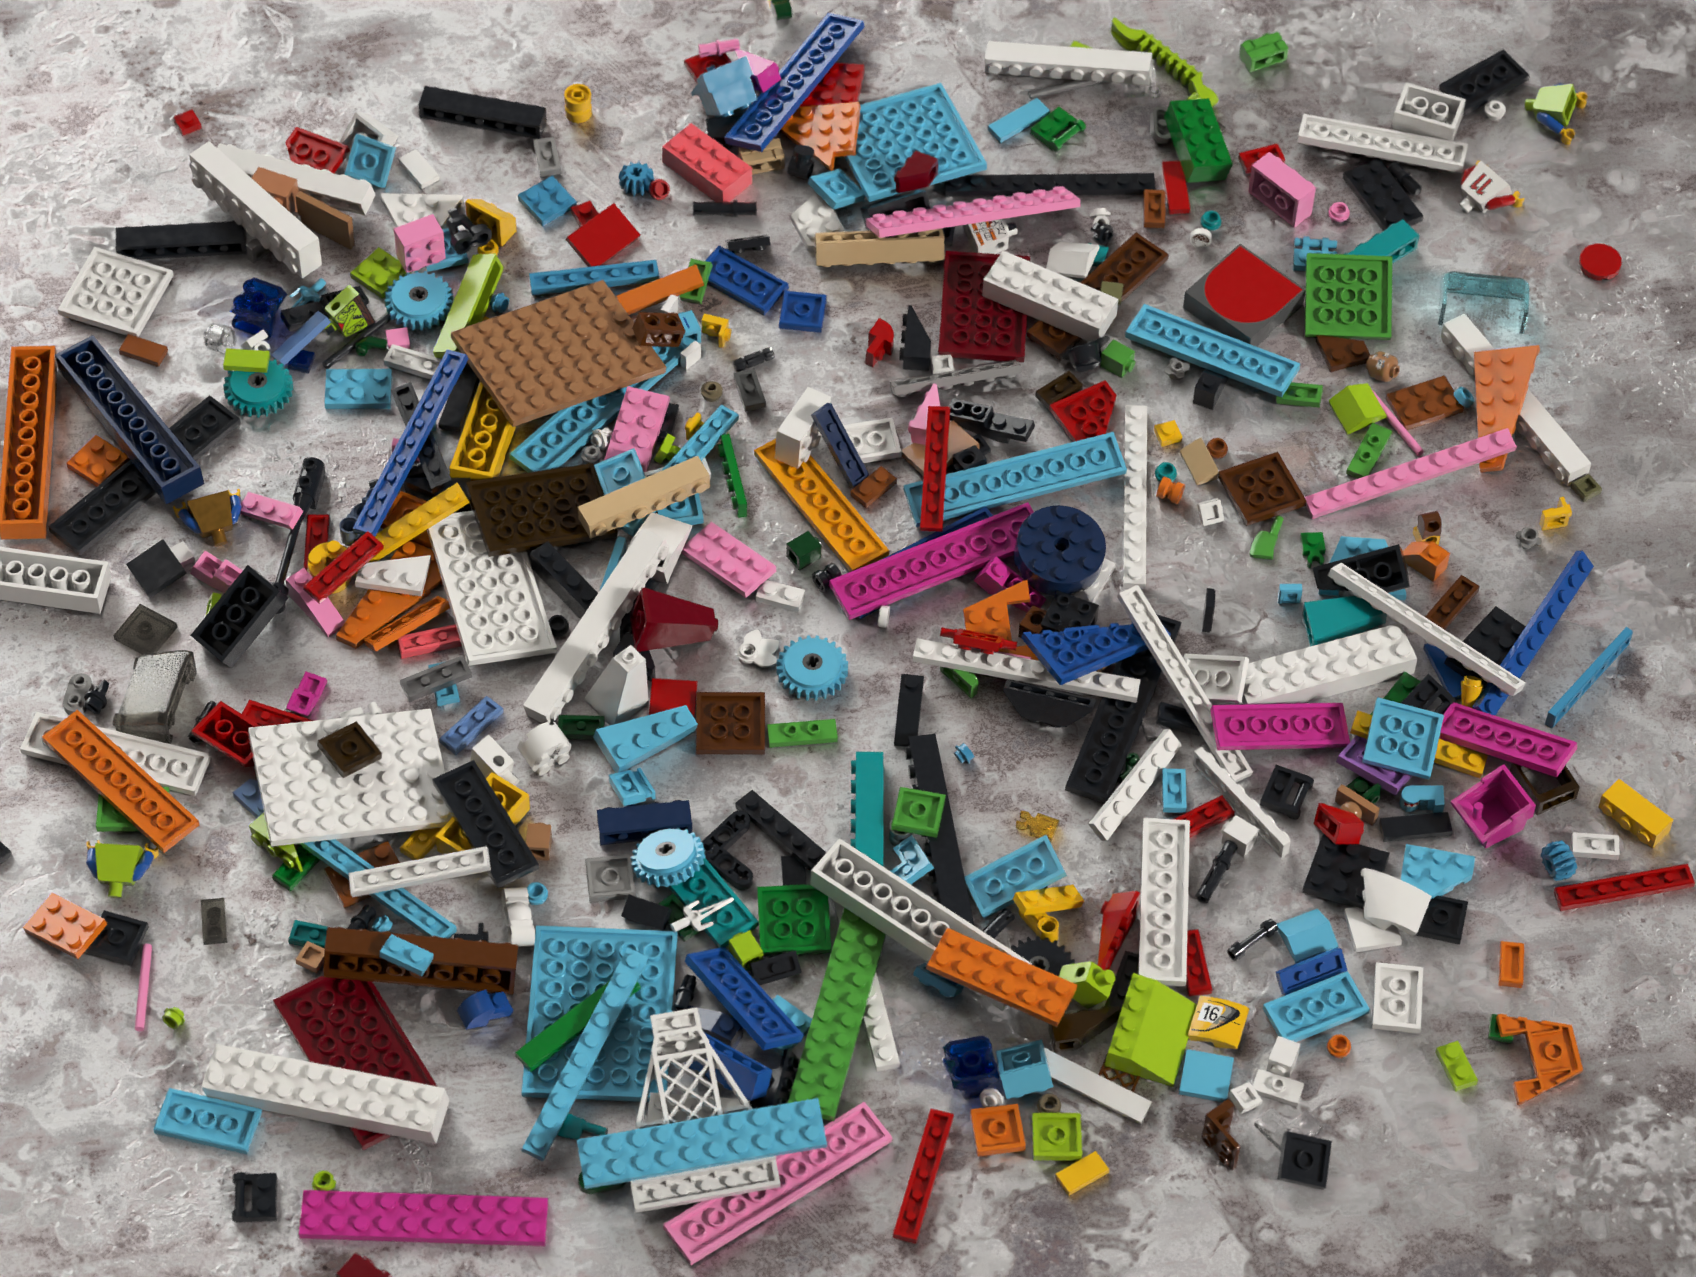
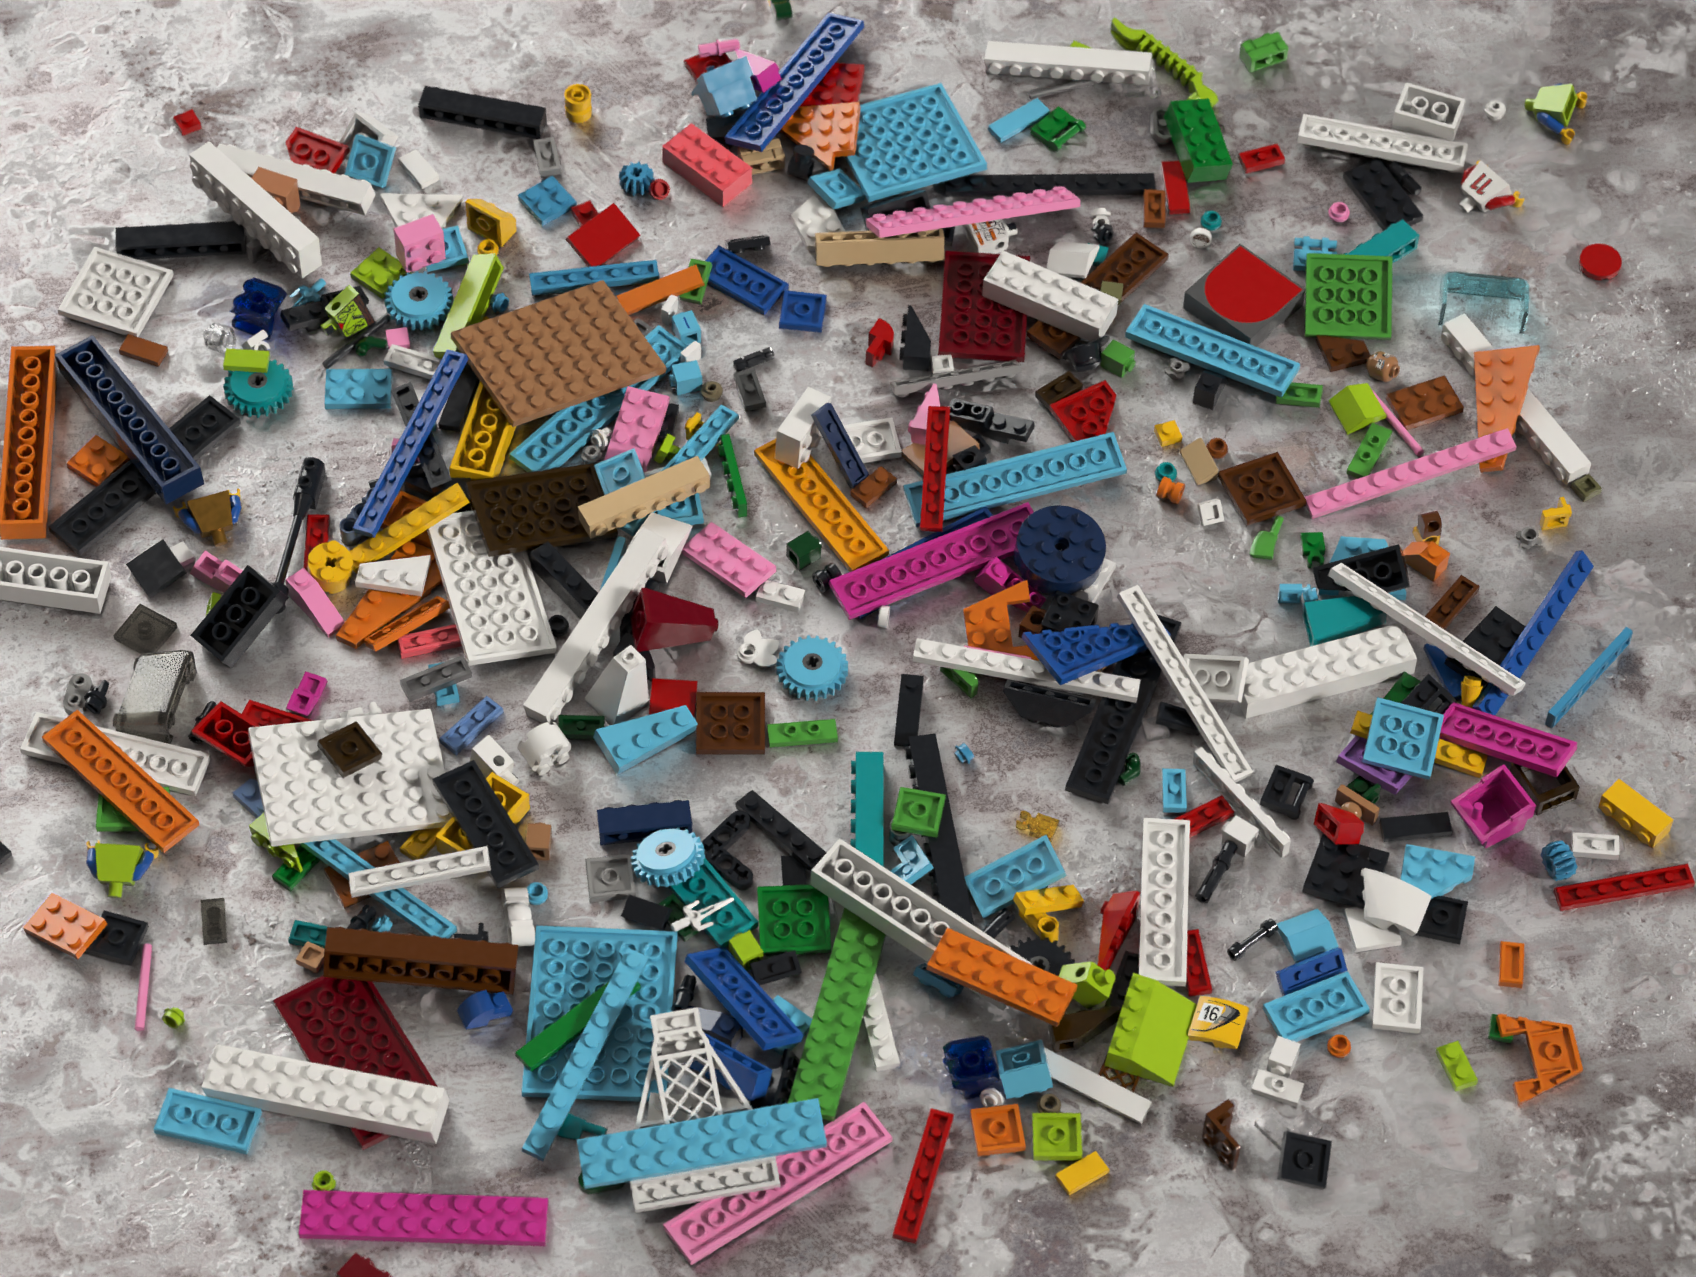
(263, 1197): black plate -> none
(270, 510): bright pink plate -> none
(301, 338): medium blue tile -> none
(302, 361): clear blue tile -> none
(325, 220): medium nougat tile -> none
(343, 567): red tile -> none
(406, 955): medium azure plate -> none
(464, 240): black piece -> none
(631, 787): medium azure plate -> none
(658, 329): reddish brown brick -> none
(686, 377): none -> medium azure brick
(716, 327): yellow bracket -> none
(725, 208): black pin -> none
(916, 173): dark red slope -> none
(986, 642): red plate -> none
(1135, 496): white plate -> none
(1135, 785): white plate -> none
(1206, 1075): medium azure tile -> none
(1208, 611): black tile -> none
(1244, 1097): white plate -> none
(1280, 726): dark pink plate -> none
(1282, 189): bright pink brick -> none
(1309, 593): none -> medium azure plate
(1422, 798): medium azure leg -> none
(1464, 397): medium azure tile -> none
(1485, 80): black plate -> none

